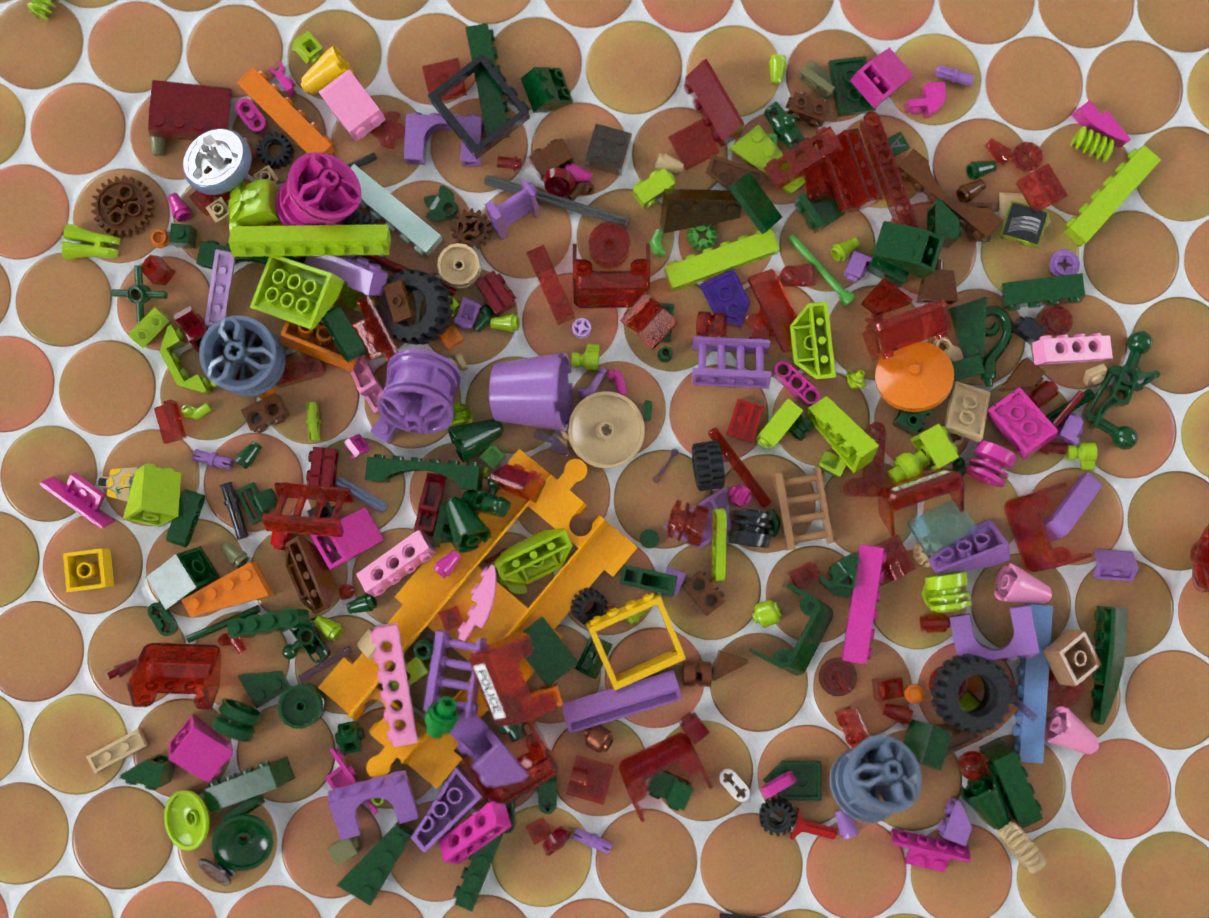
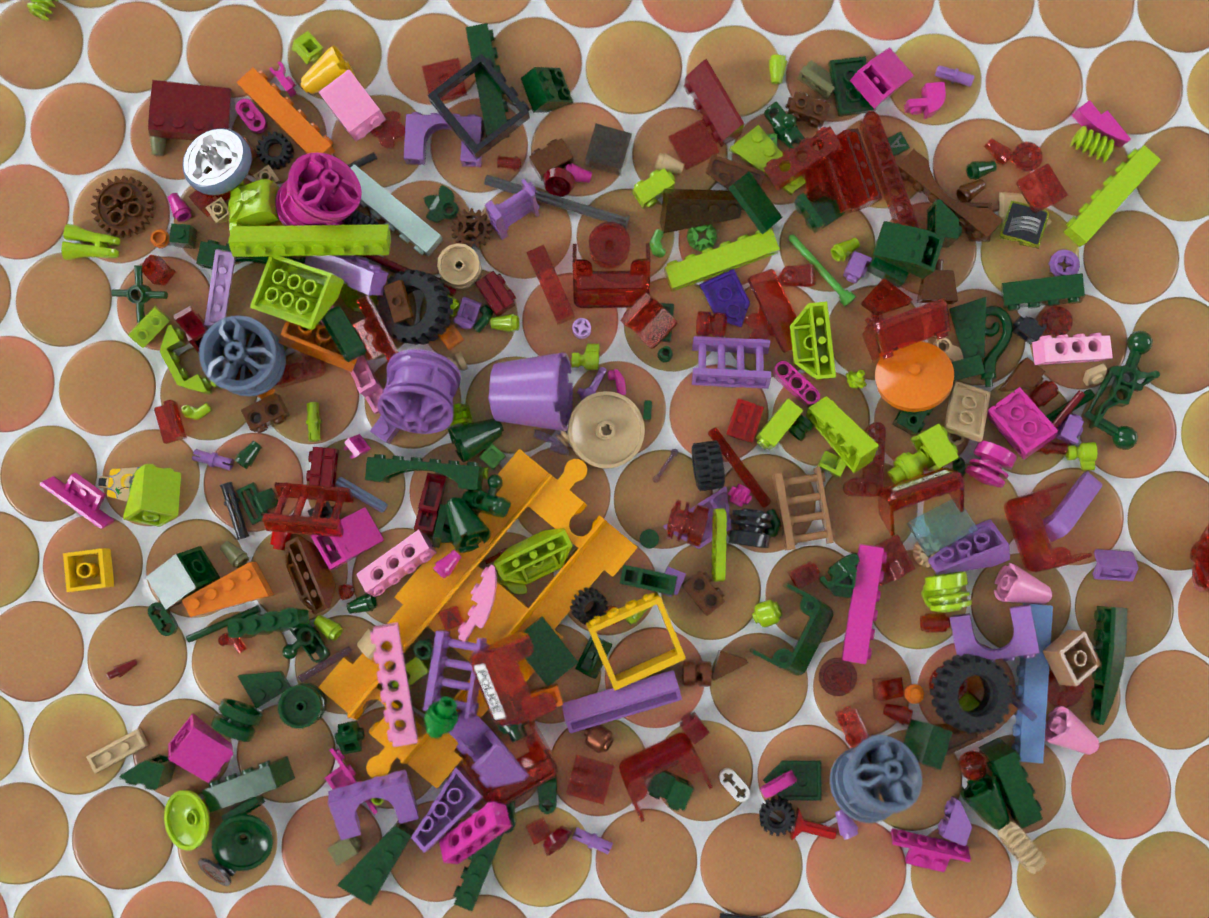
(176, 670): clear red windscreen -> none
(183, 526): dark green beam -> none
(519, 481): clear red slope -> none
(581, 189): reddish brown arm -> none

